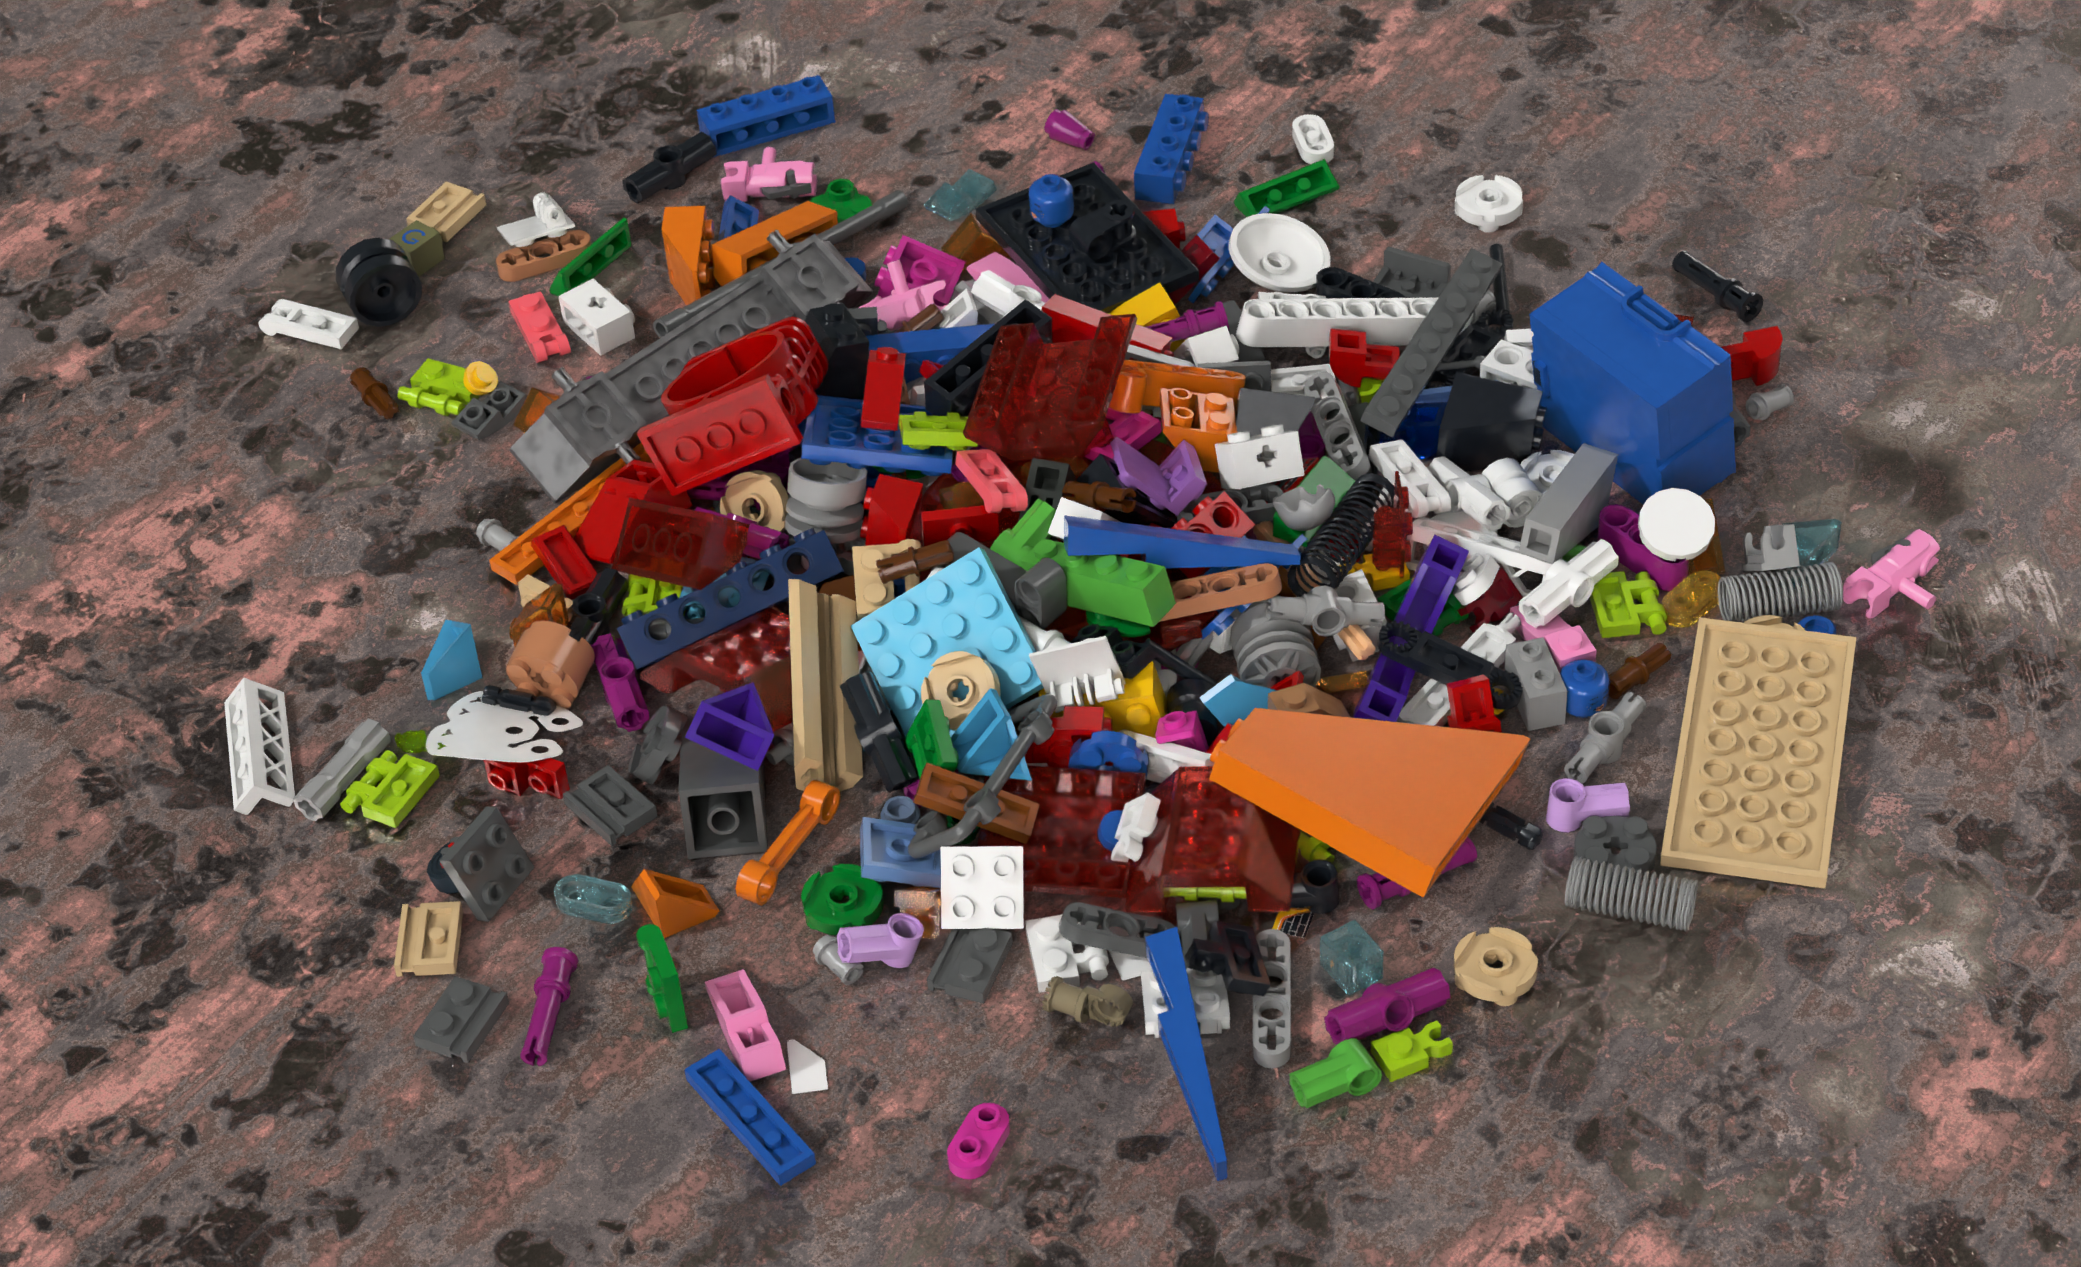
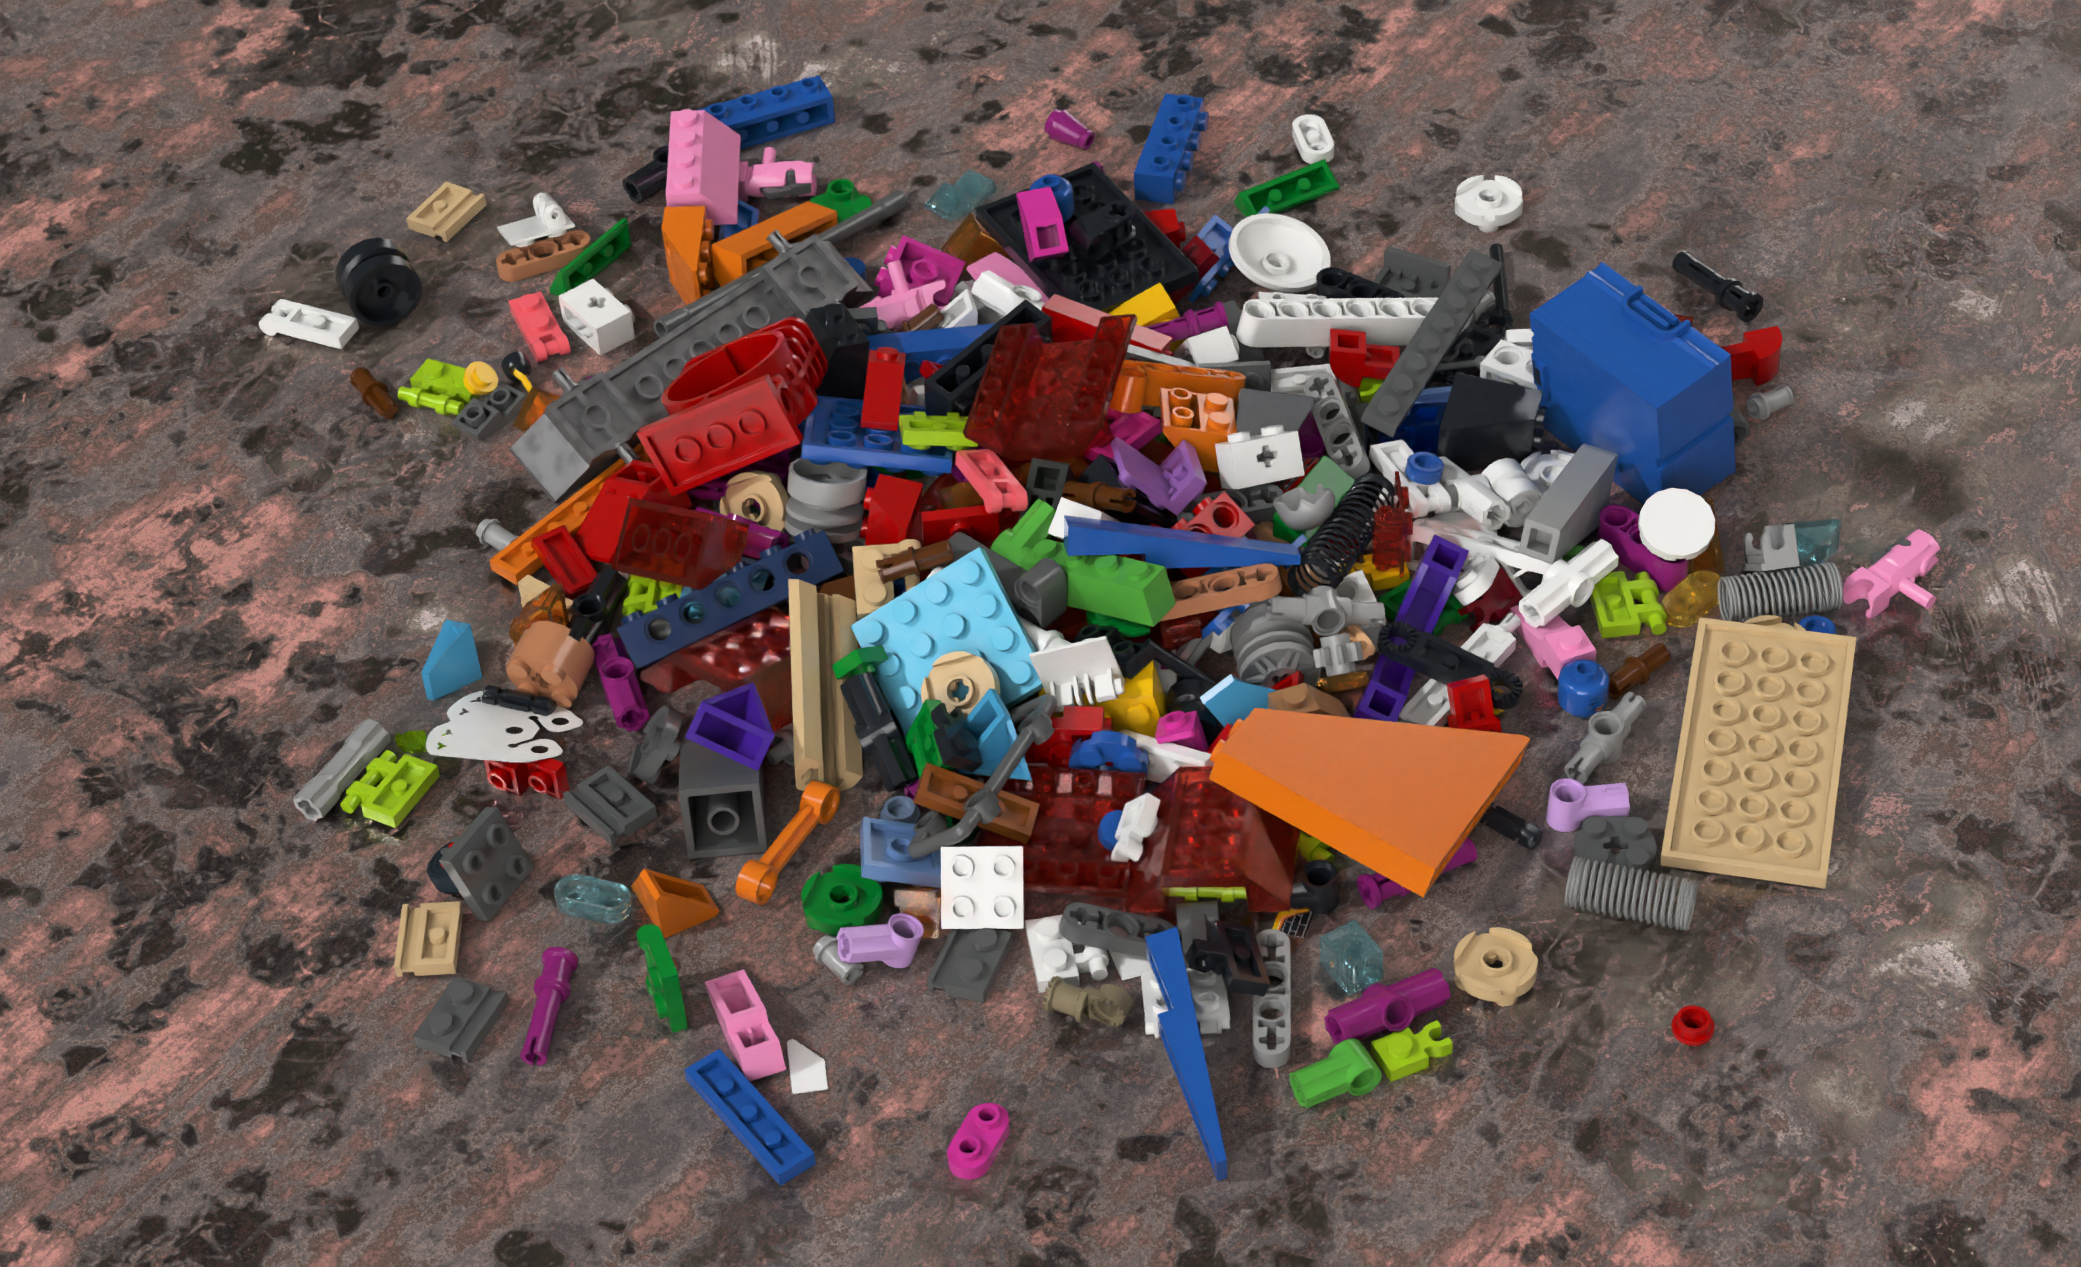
(247, 744): white fence -> none
(421, 246): olive brick -> none
(522, 368): none -> black hinge
(703, 165): none -> bright pink slope
(860, 662): none -> green plate
(955, 744): none -> black plate
(1042, 224): none -> dark pink slope
(1337, 654): none -> light grey gear
(1424, 468): none -> blue tile
(1543, 691): light grey brick -> none
(1693, 1026): none -> red plate

